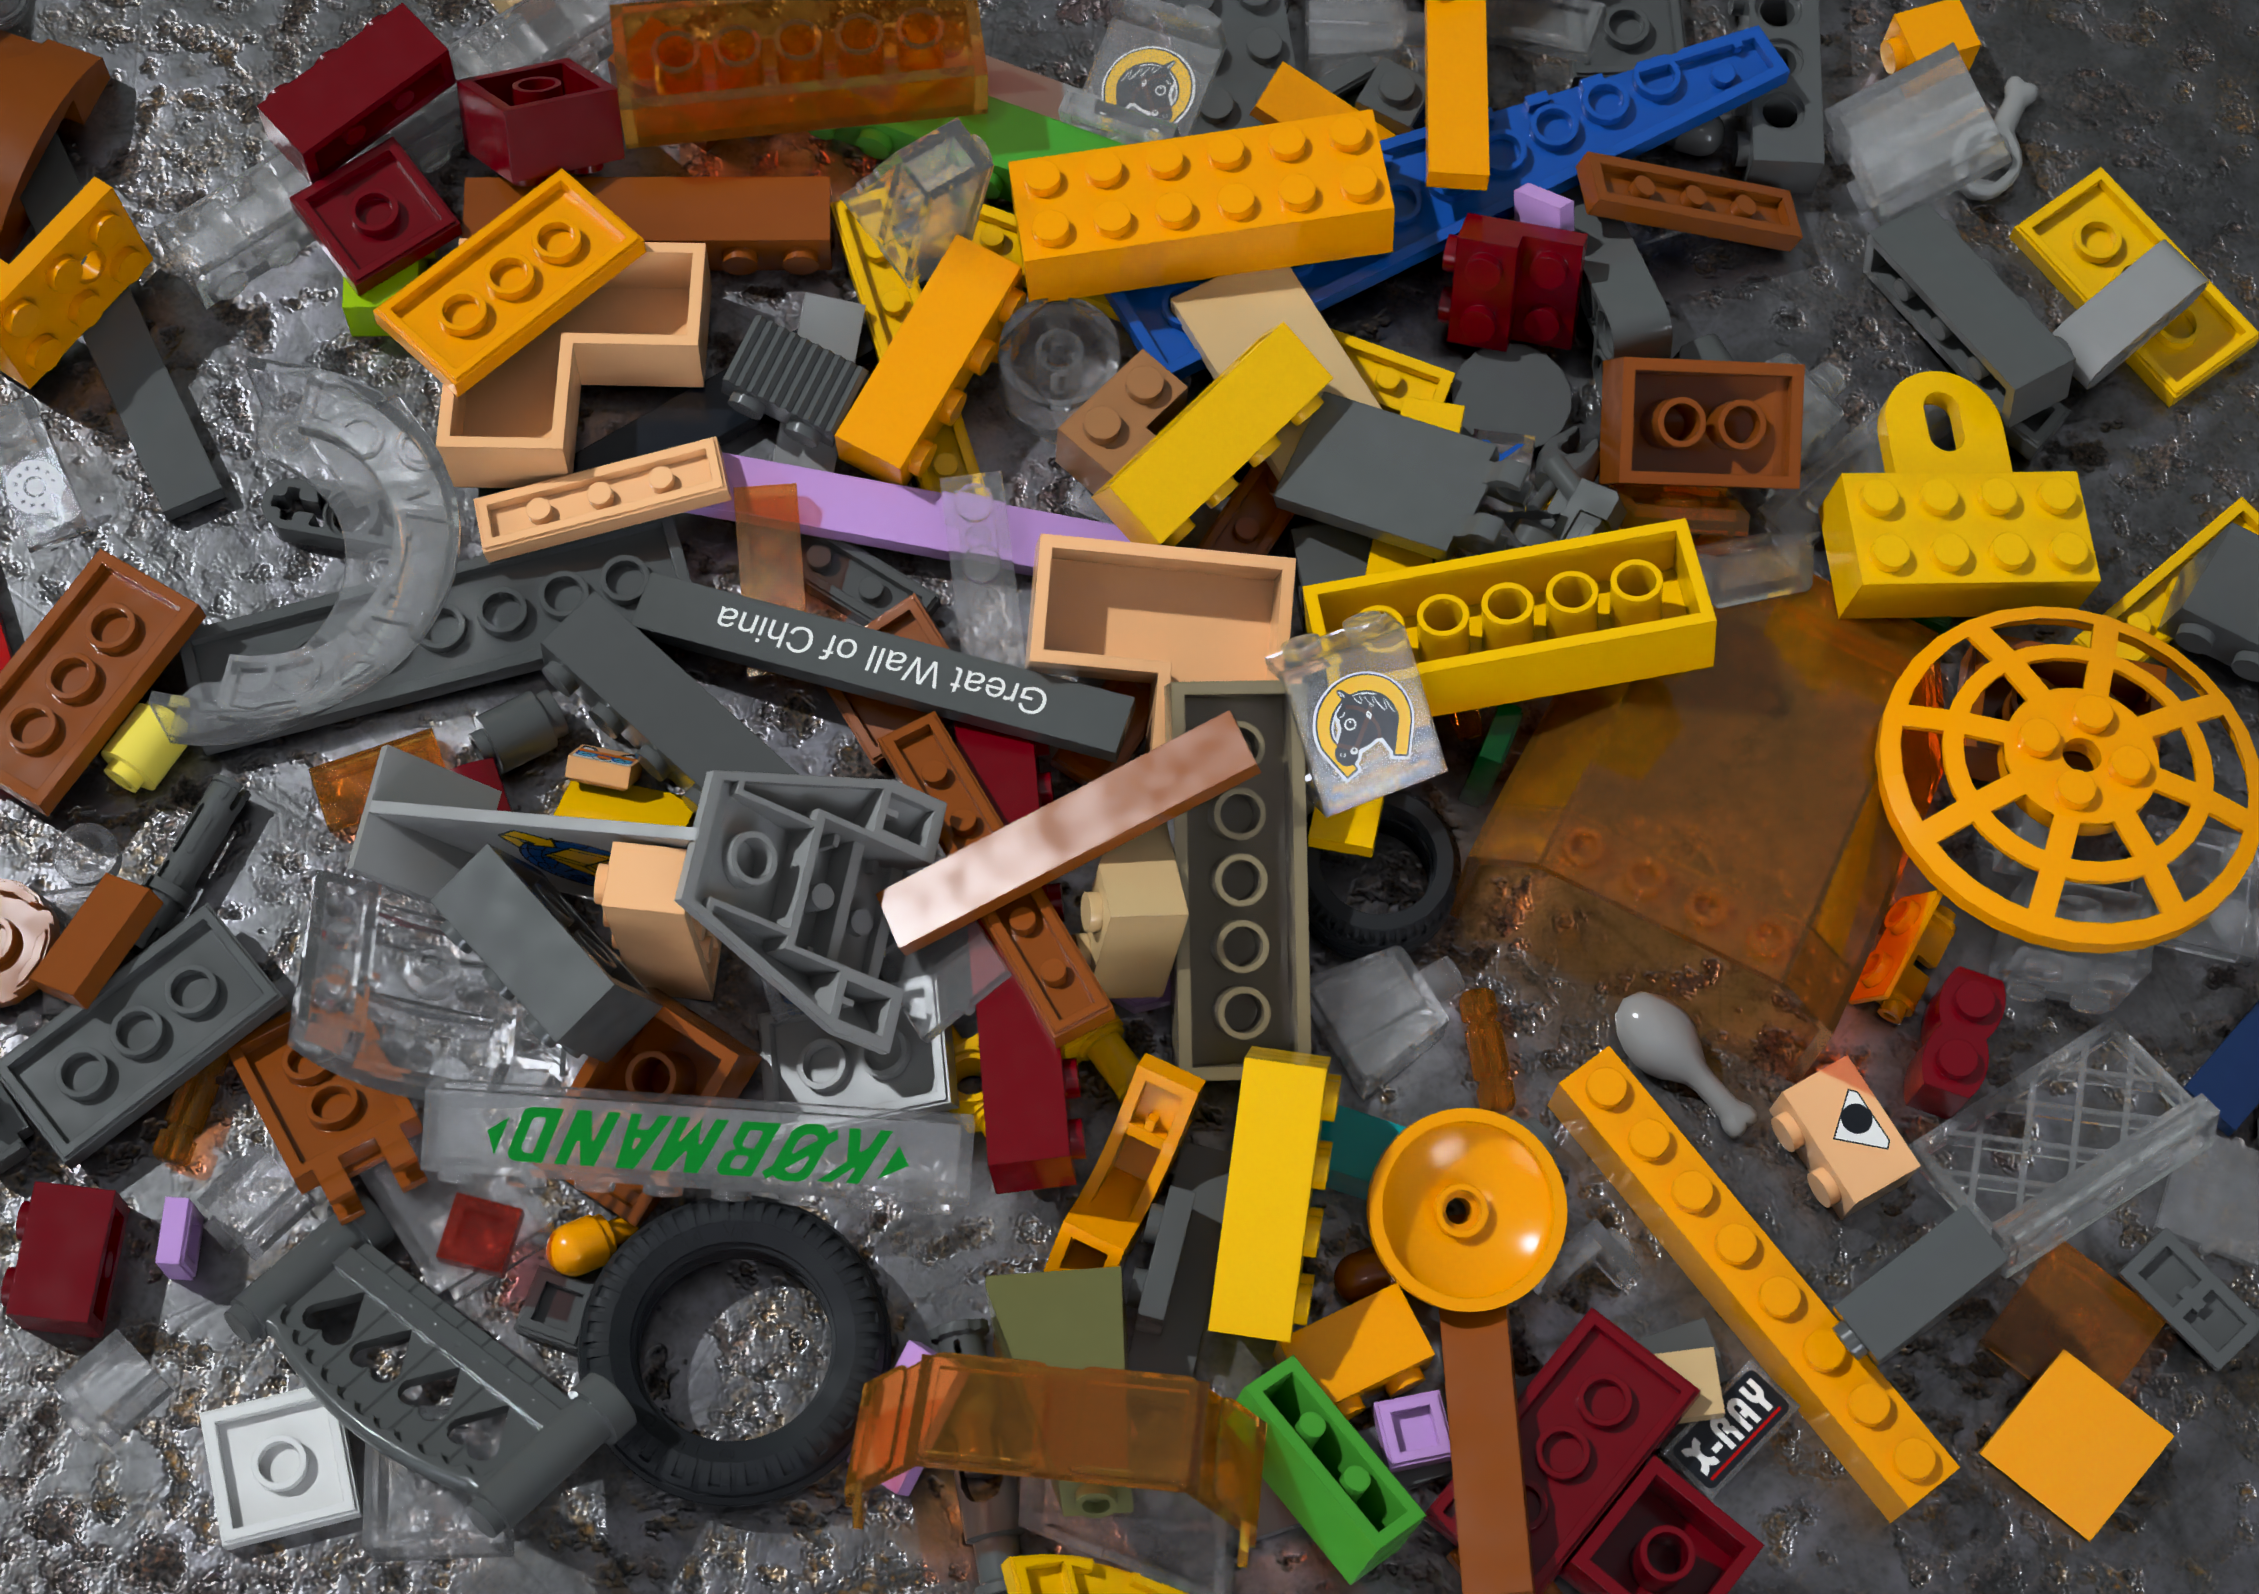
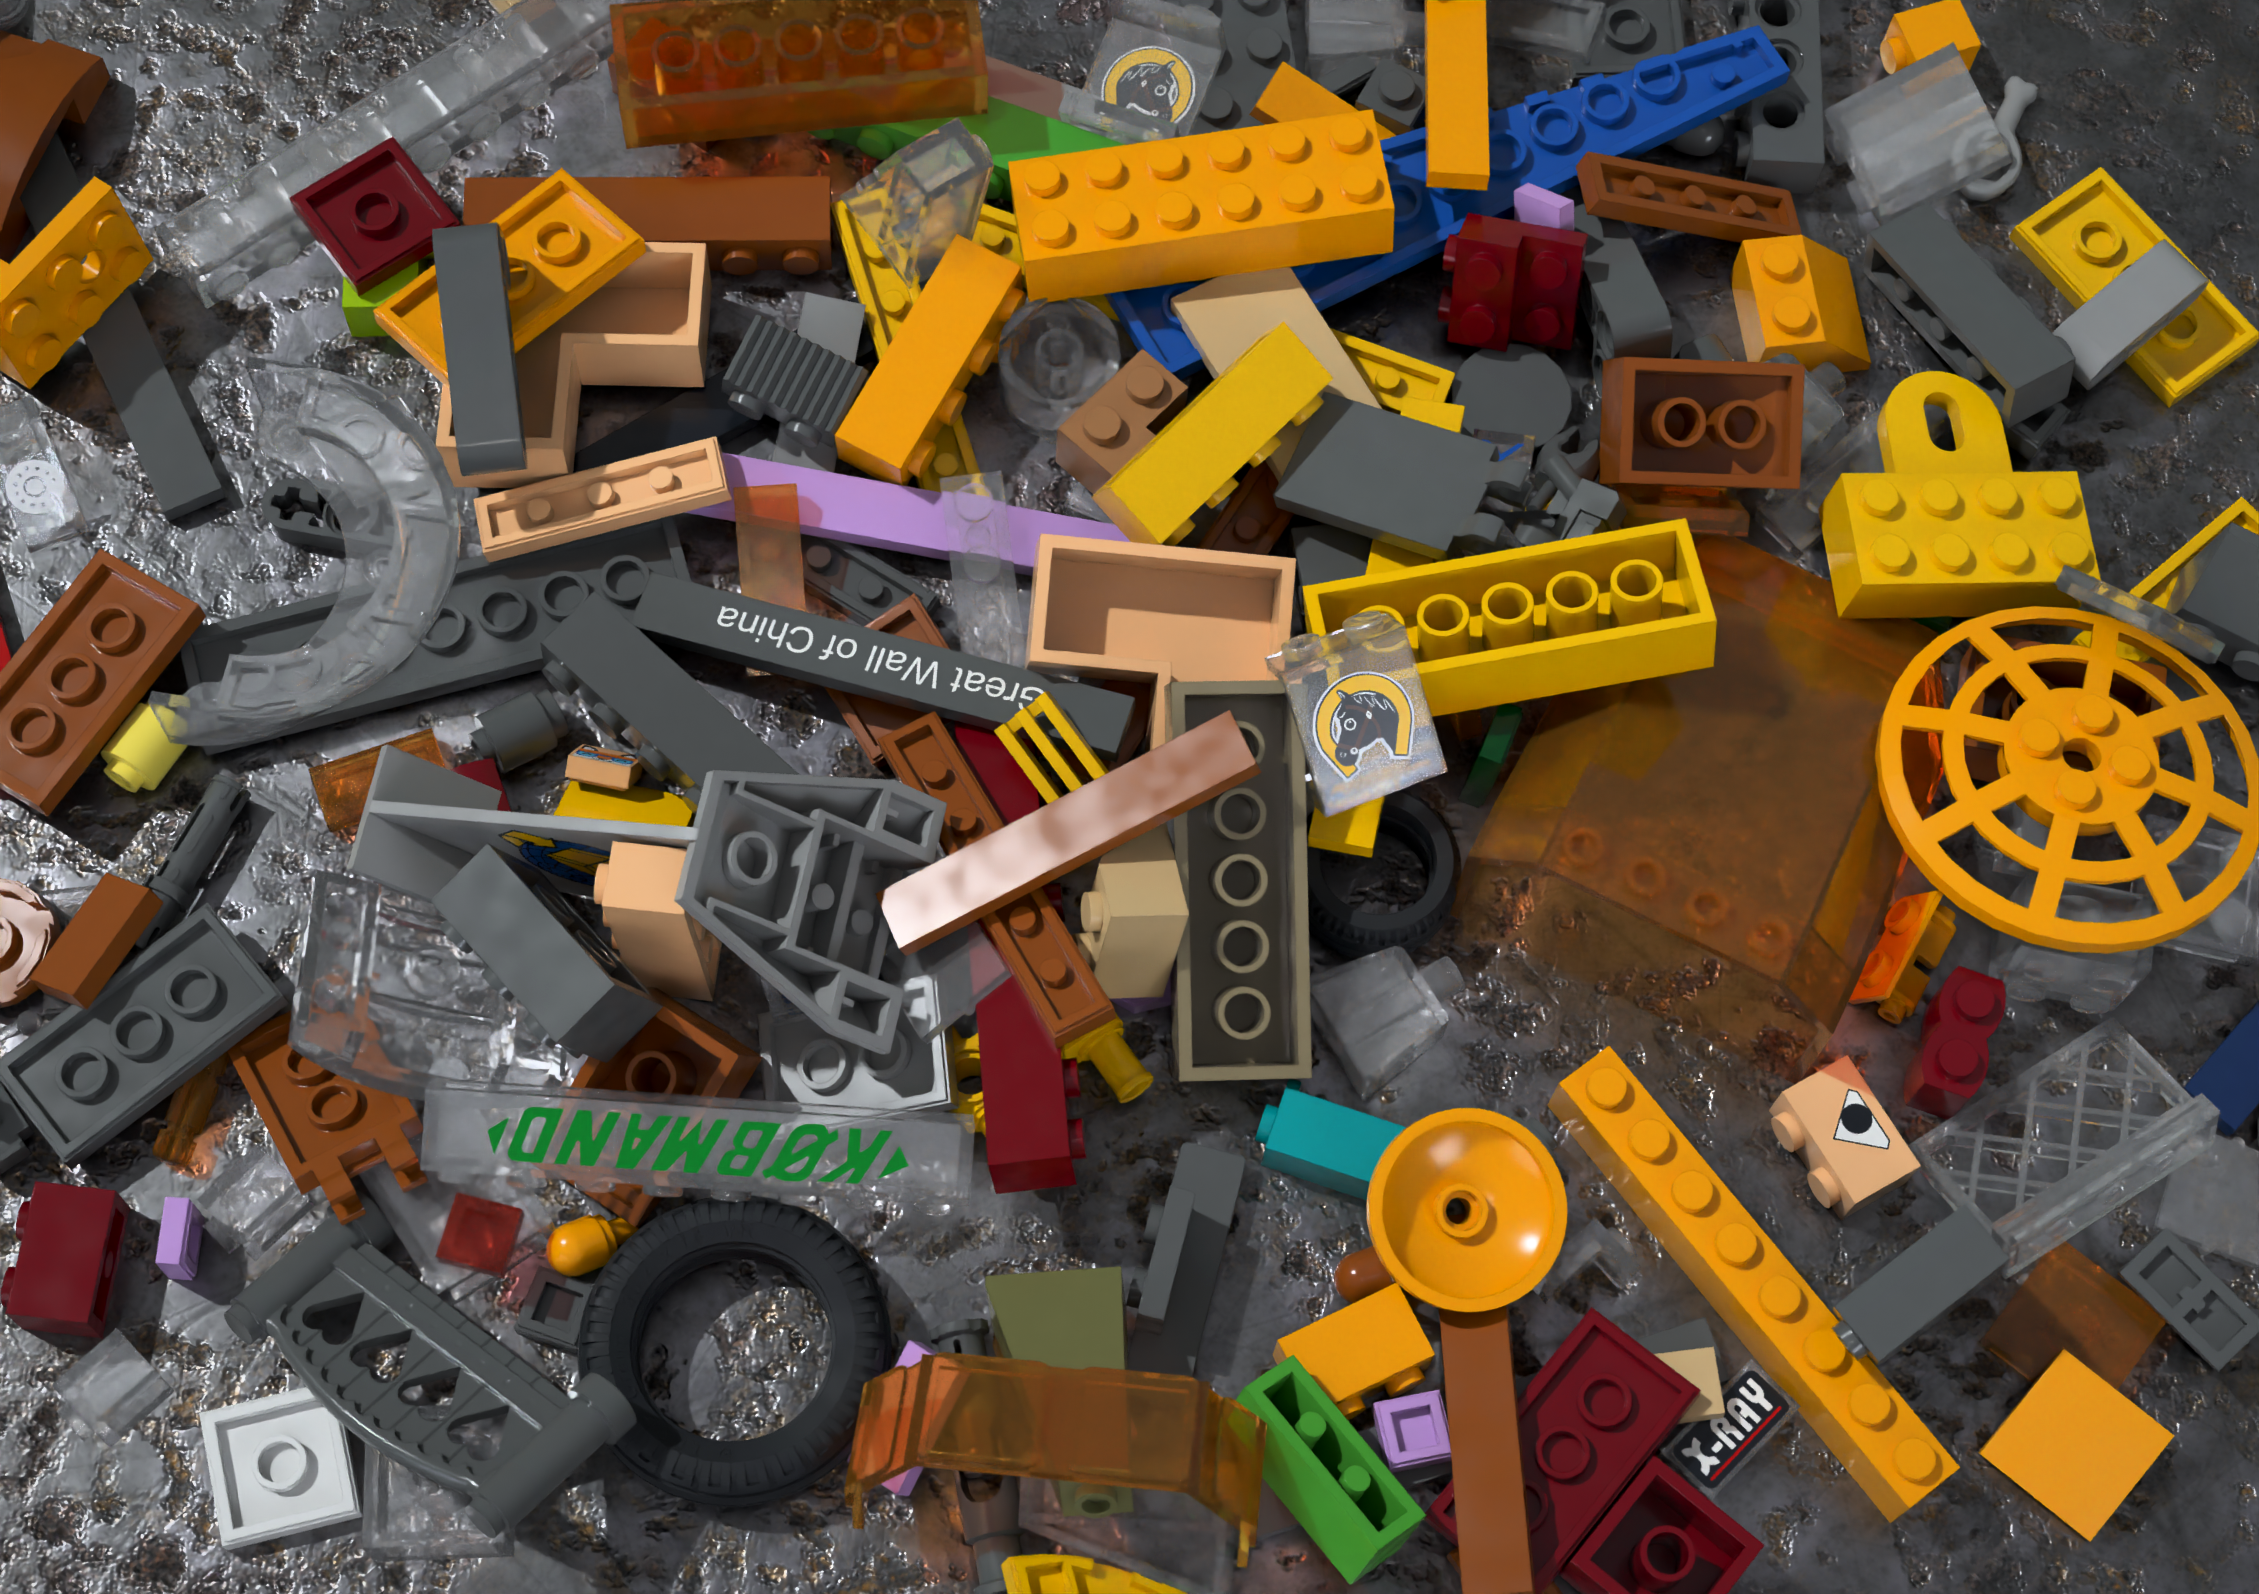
(86, 854): clear tile -> none
(357, 93): dark red brick -> none
(480, 348): none -> dark grey beam
(541, 120): dark red brick -> none
(1021, 753): none -> yellow tile
(1130, 1169): light orange arch -> none
(1270, 1194): yellow brick -> none
(1487, 1050): clear orange axle -> none
(1667, 1045): light grey piece -> none
(1755, 568): clear slope -> none
(1798, 302): none -> light orange slope
(2140, 614): none -> clear tile

